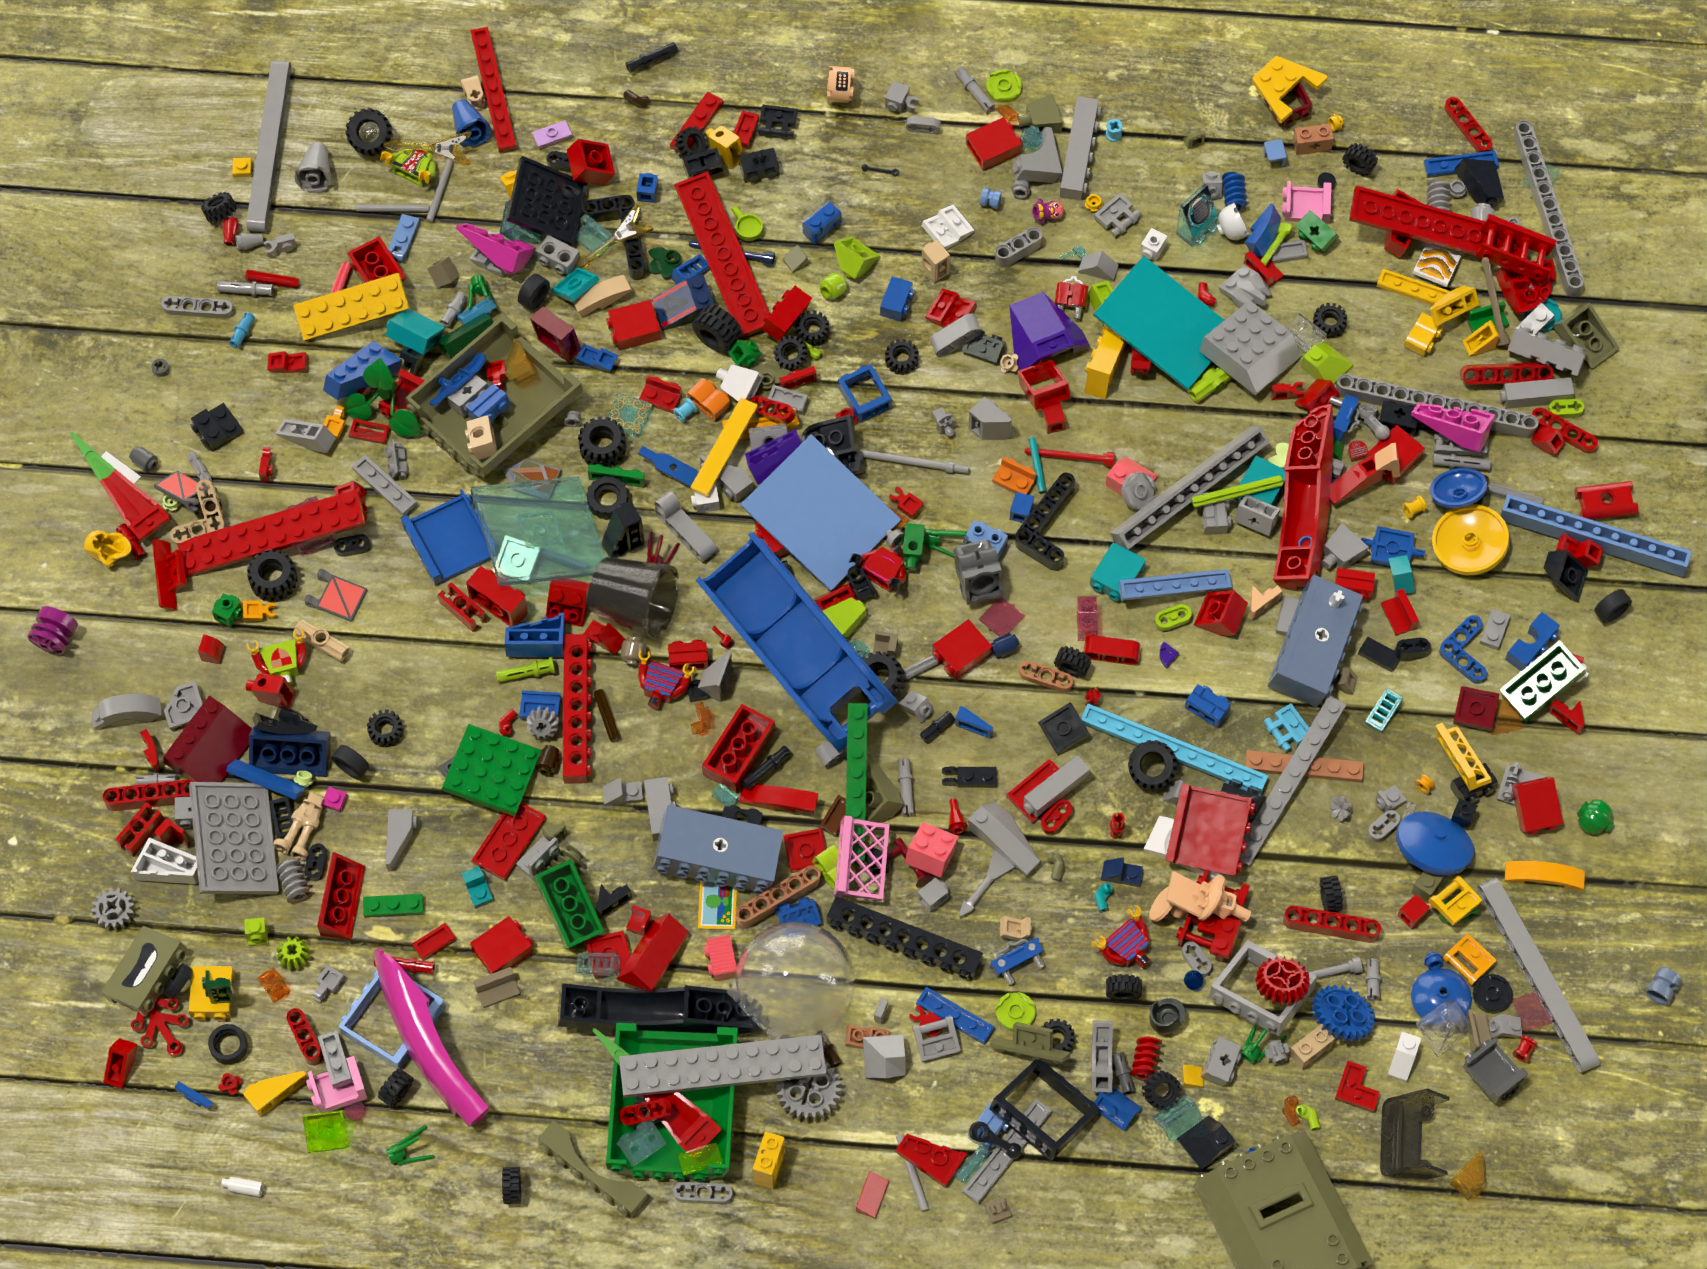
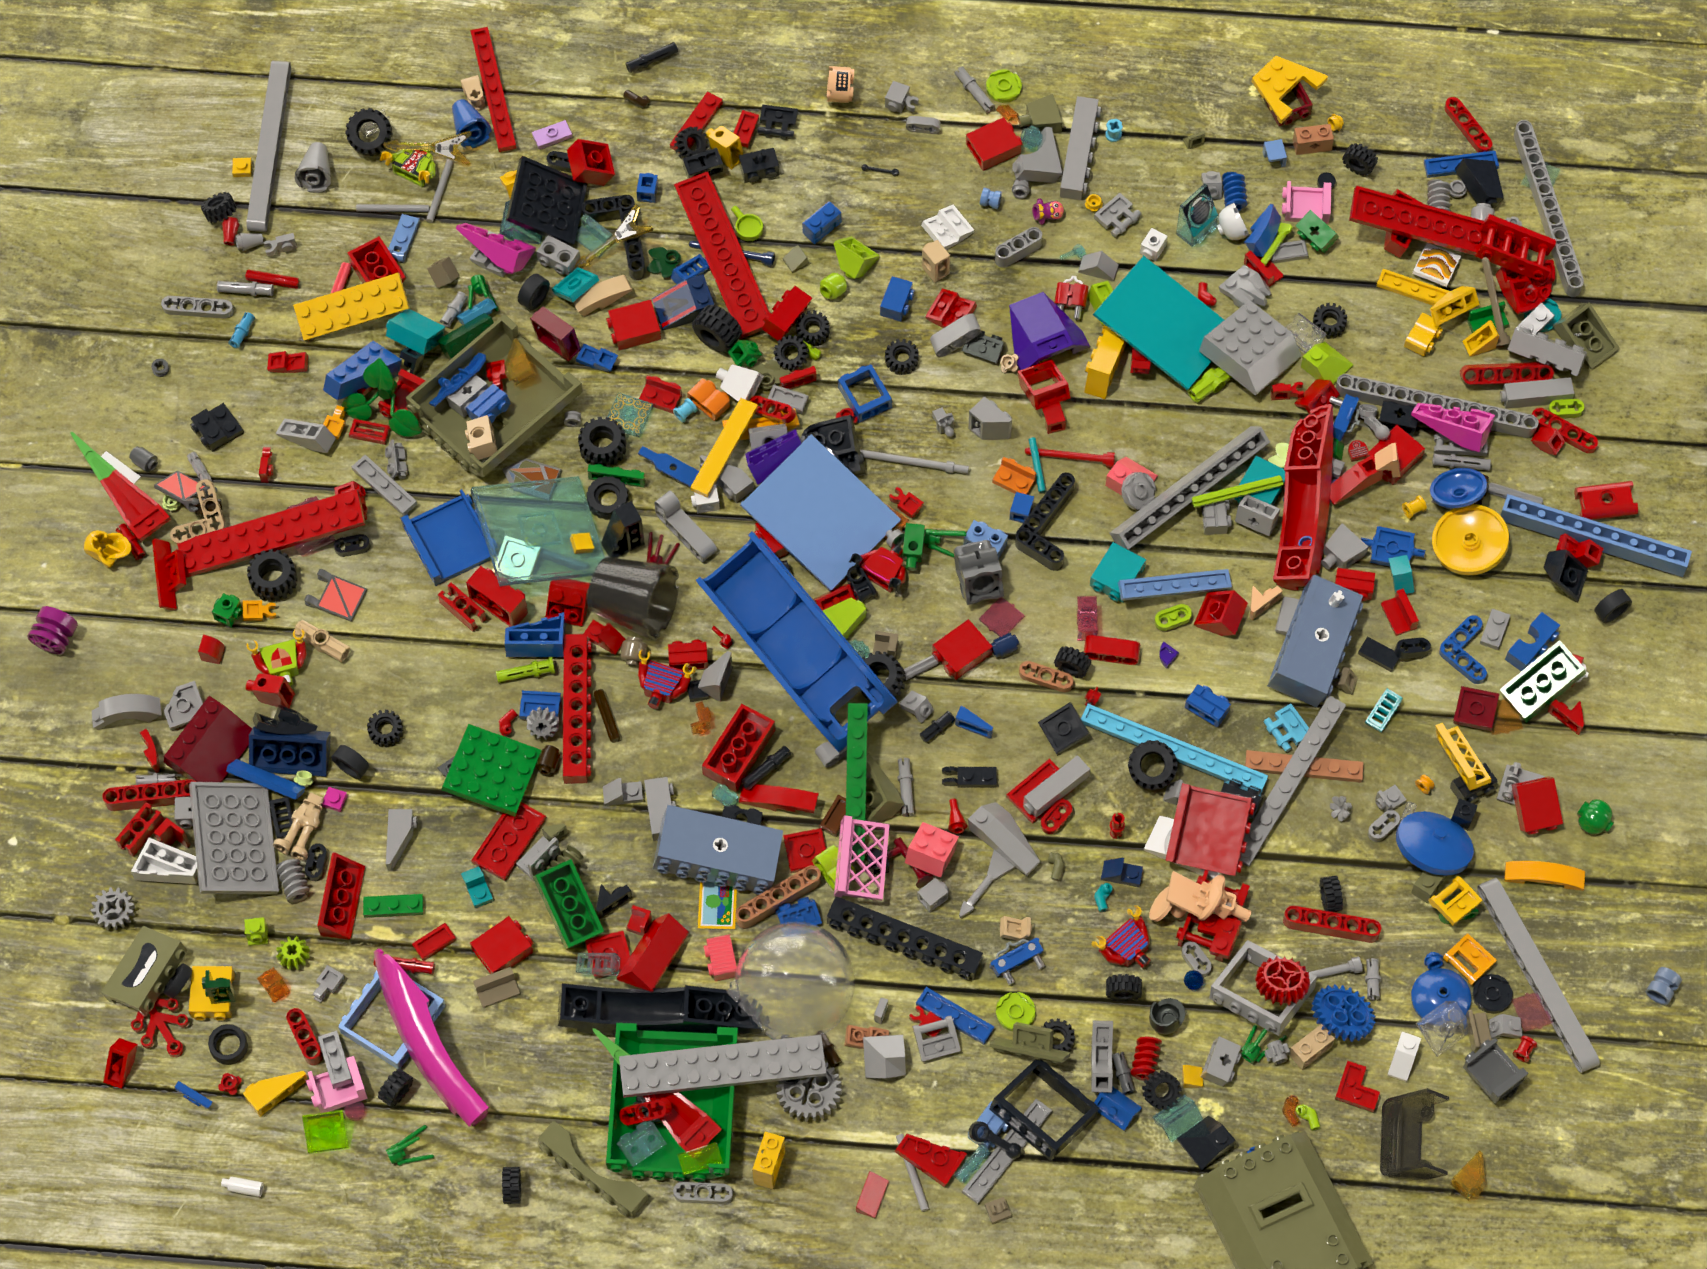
(582, 543): none -> yellow tile
(1413, 911): red panel -> none

